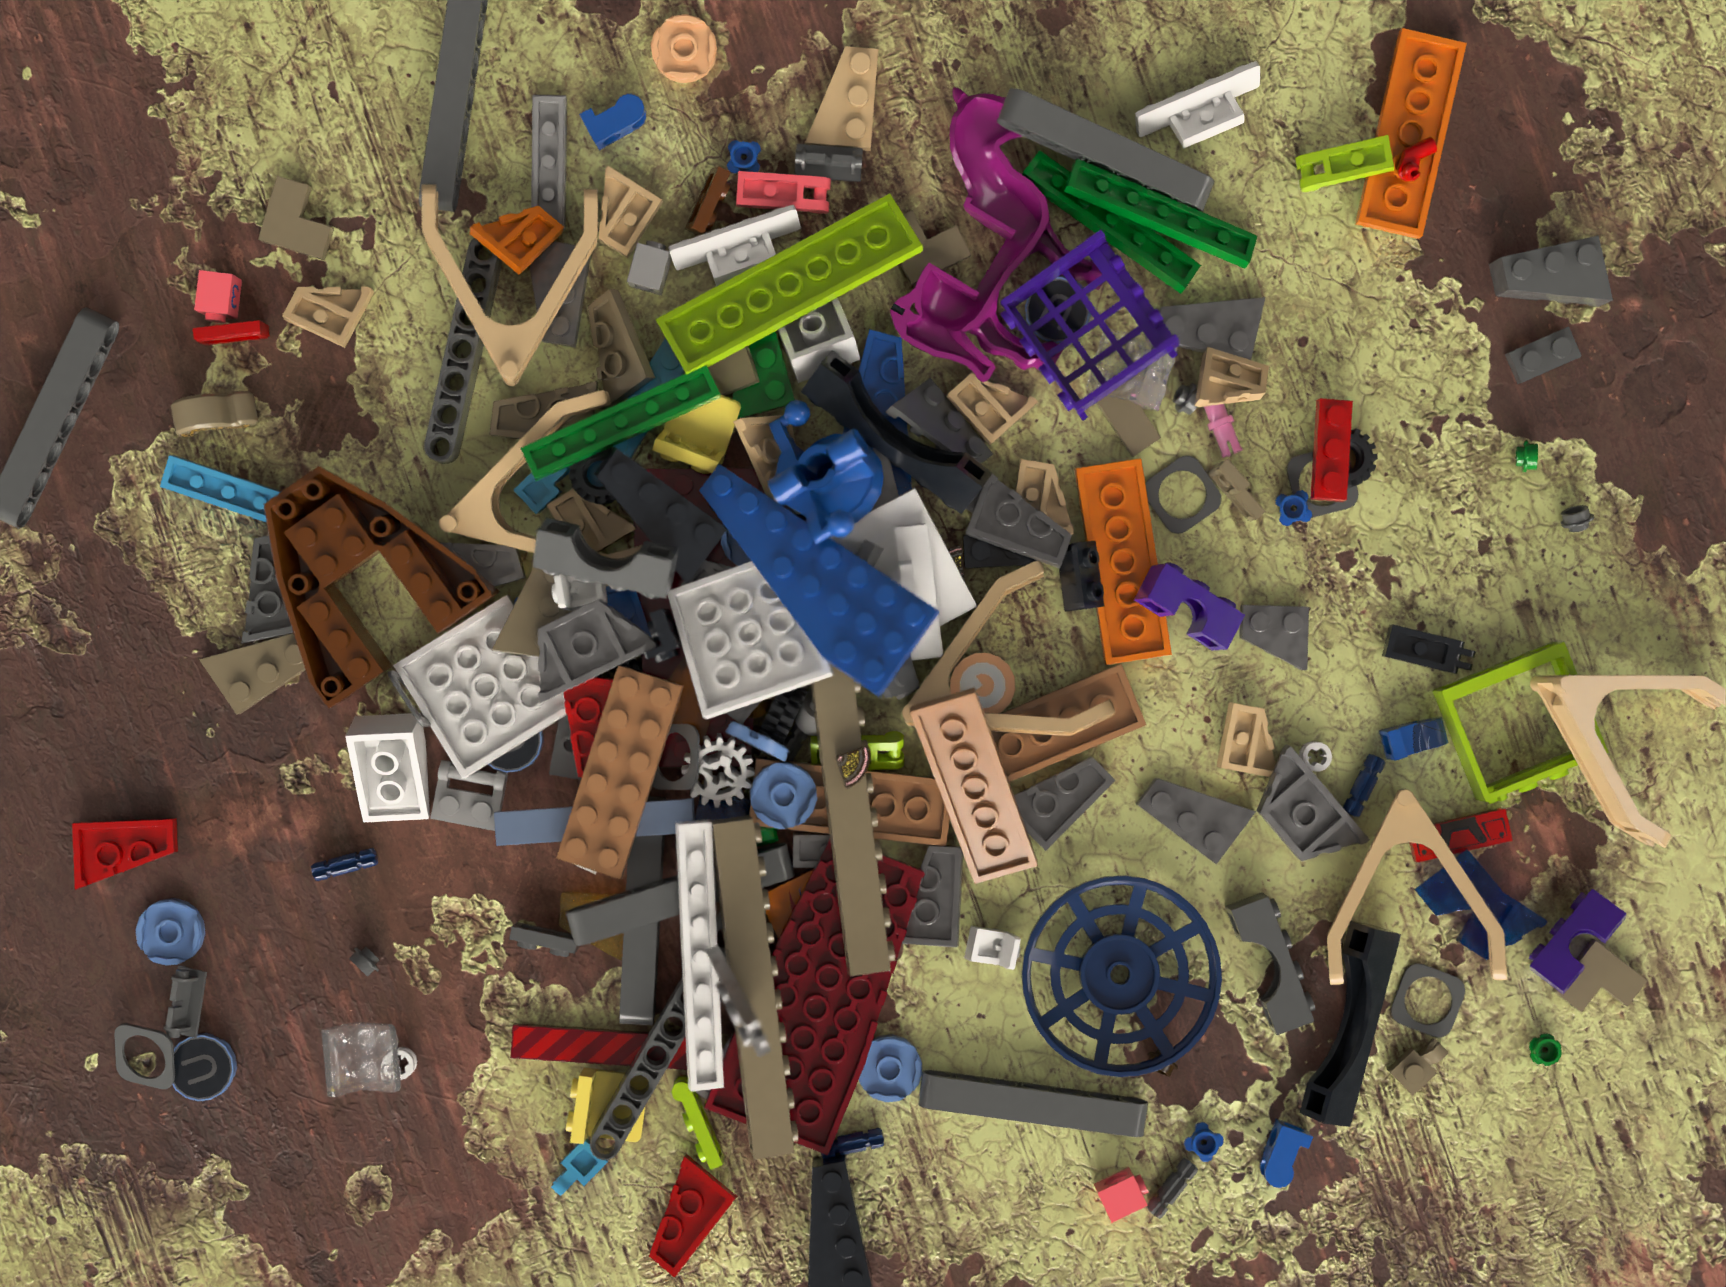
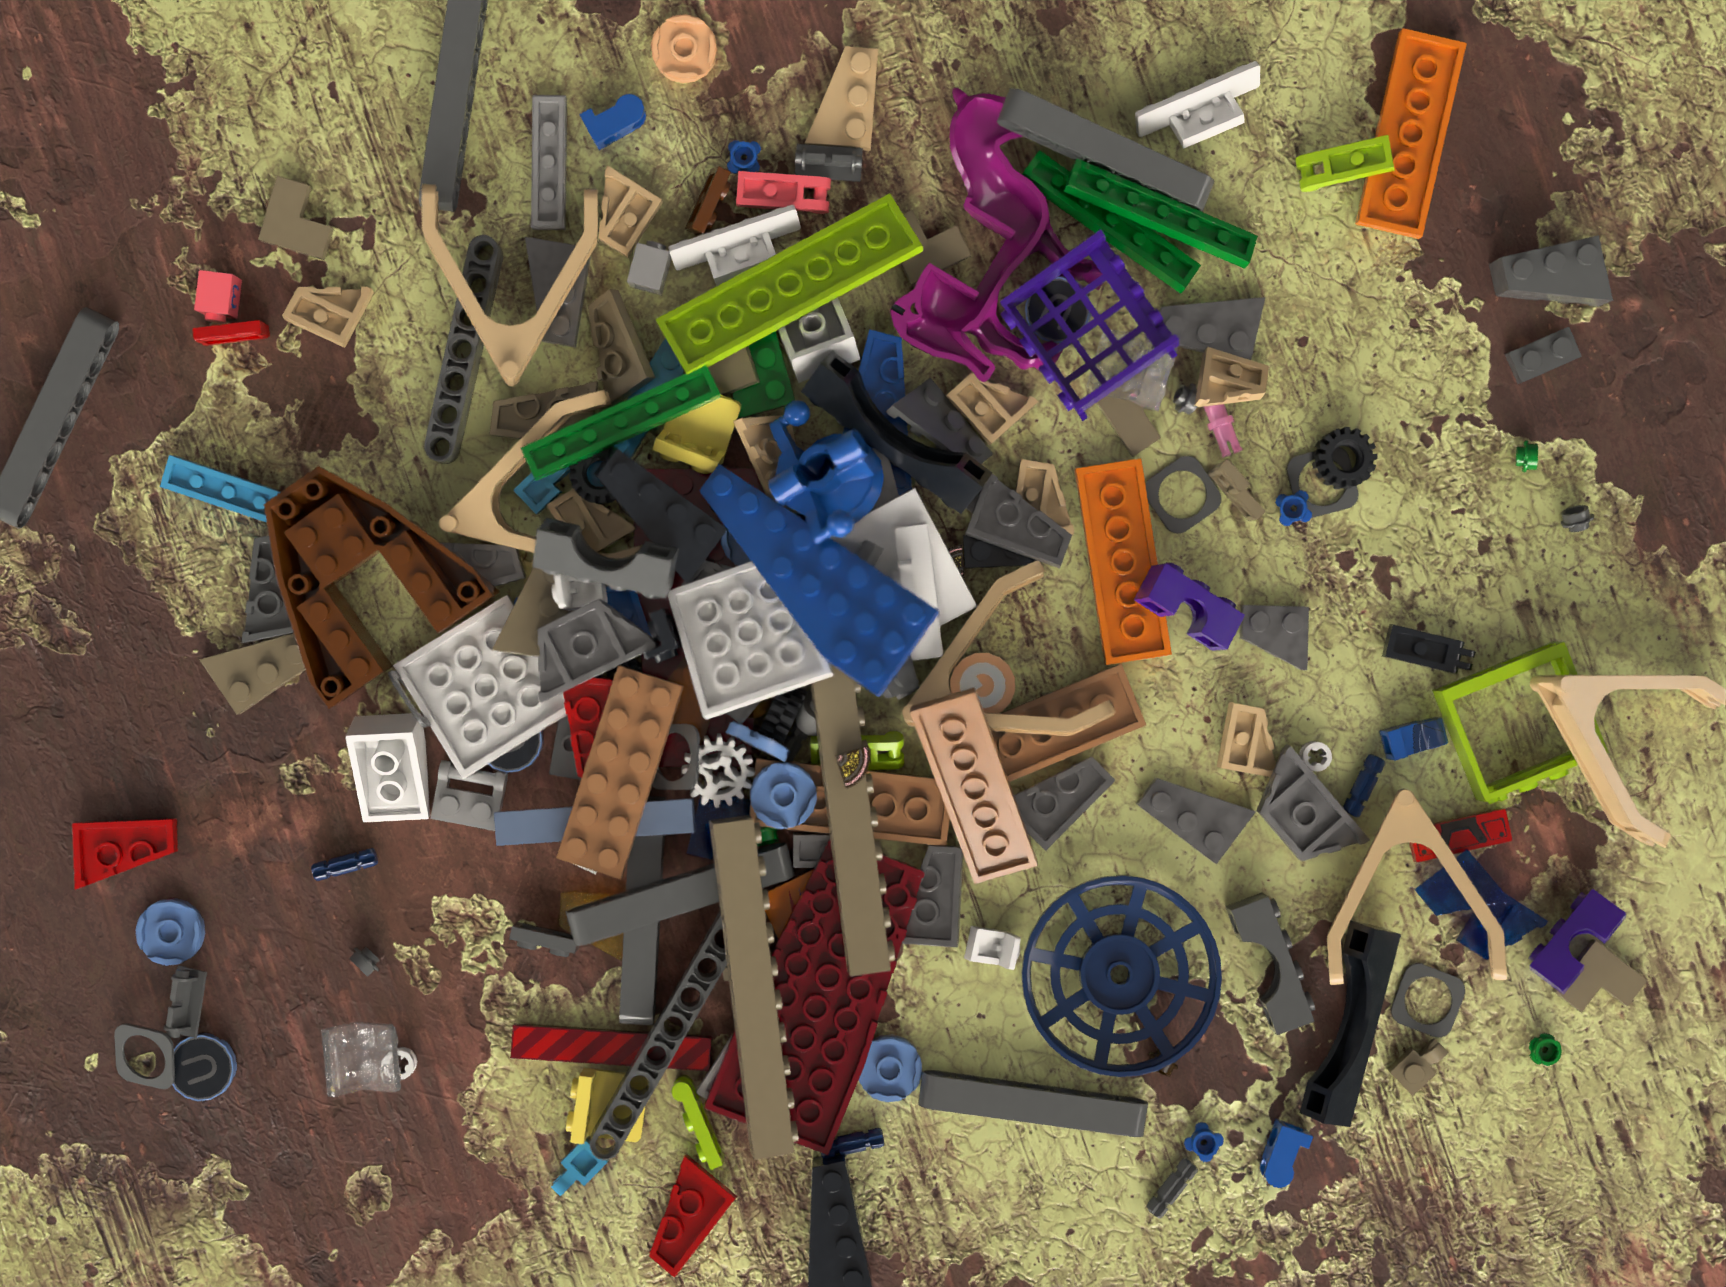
(213, 412): dark tan animal -> none
(519, 237): orange wing -> none
(698, 935): white plate -> none
(738, 1007): flat silver wing -> none
(1081, 577): black bracket -> none
(1122, 1194): coral brick -> none
(1331, 450): red plate -> none
(1411, 158): red arm -> none

